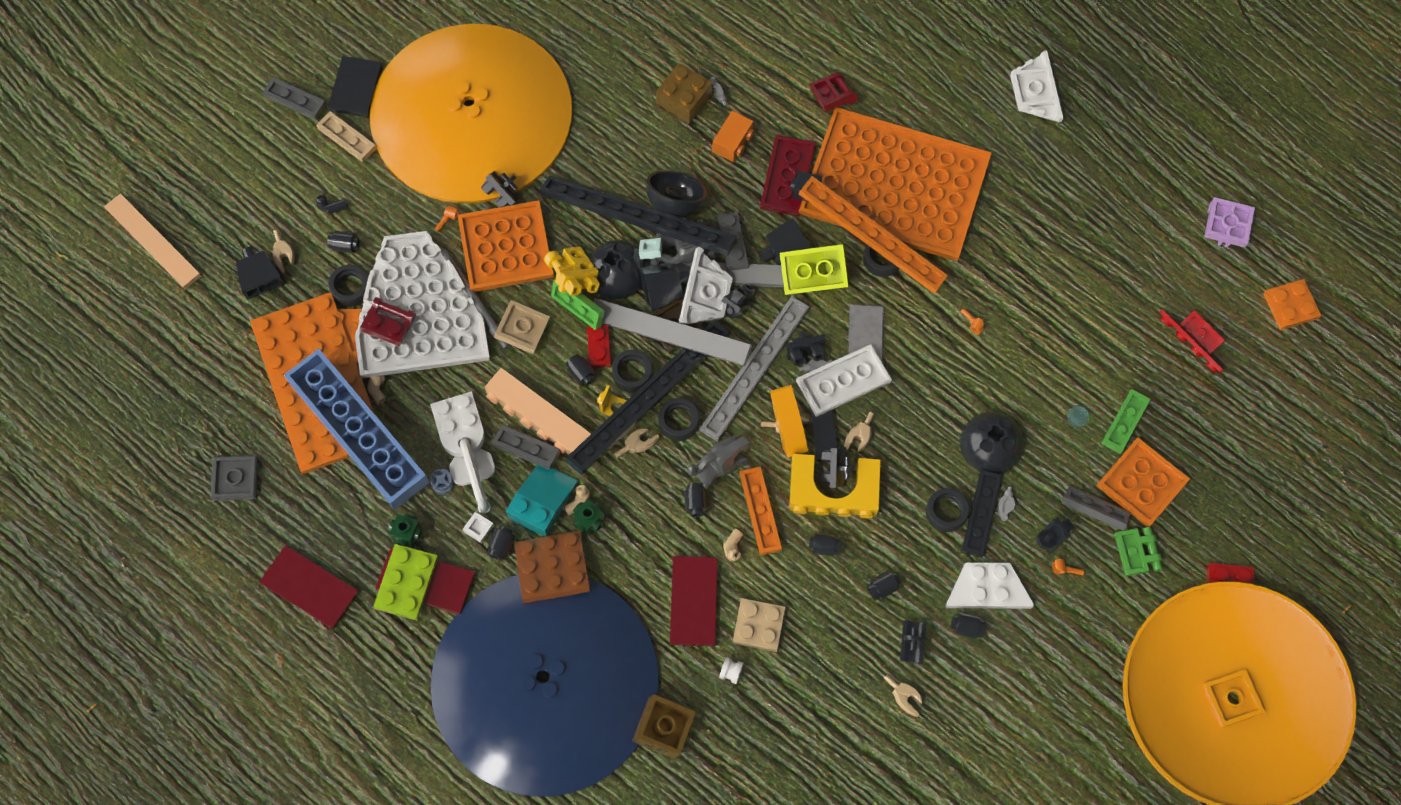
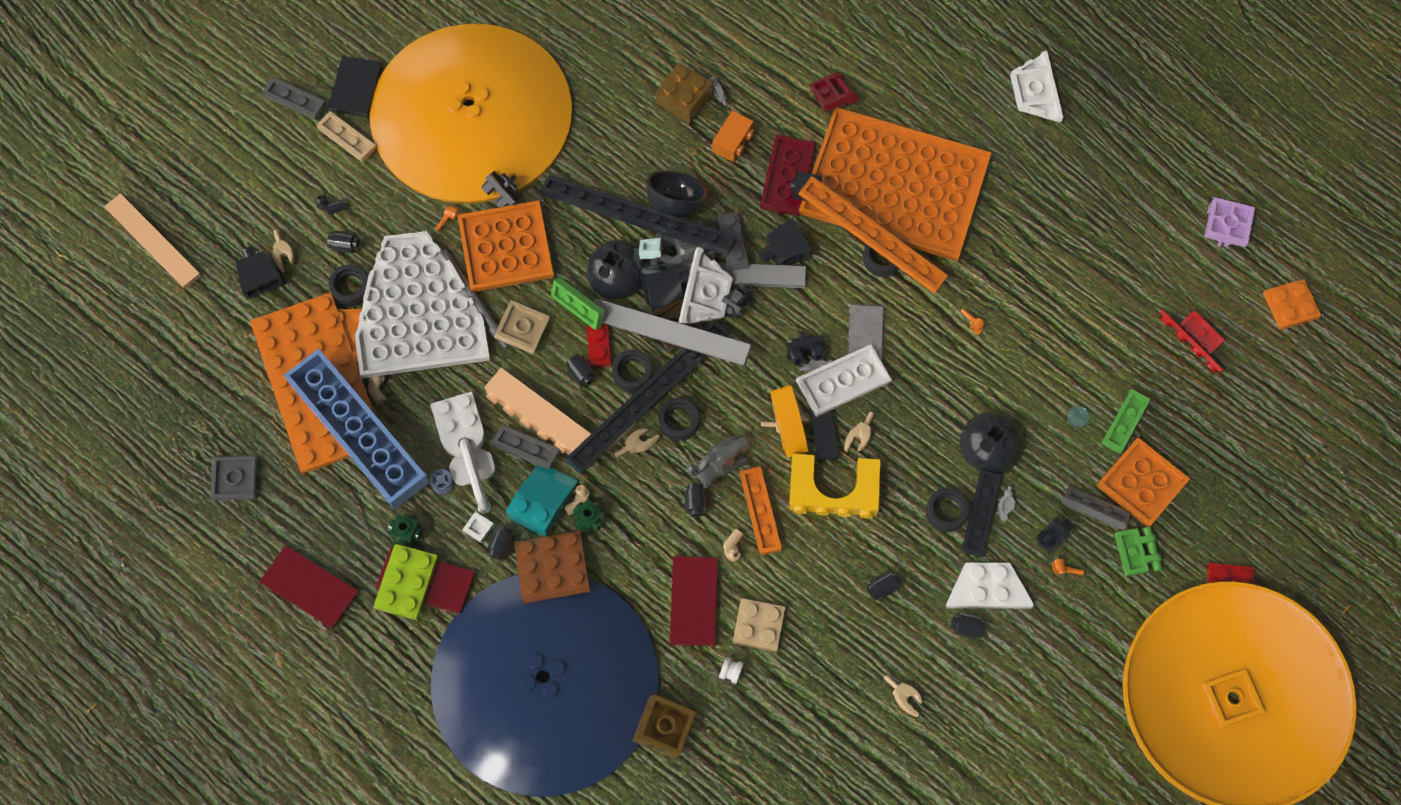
(385, 327): dark red plate -> none
(573, 272): yellow hips -> none
(606, 400): yellow bracket -> none
(755, 368): light grey tile -> none
(814, 269): neon yellow slope -> none
(825, 544): black brick -> none
(839, 467): black hips -> none
(912, 642): black hips -> none

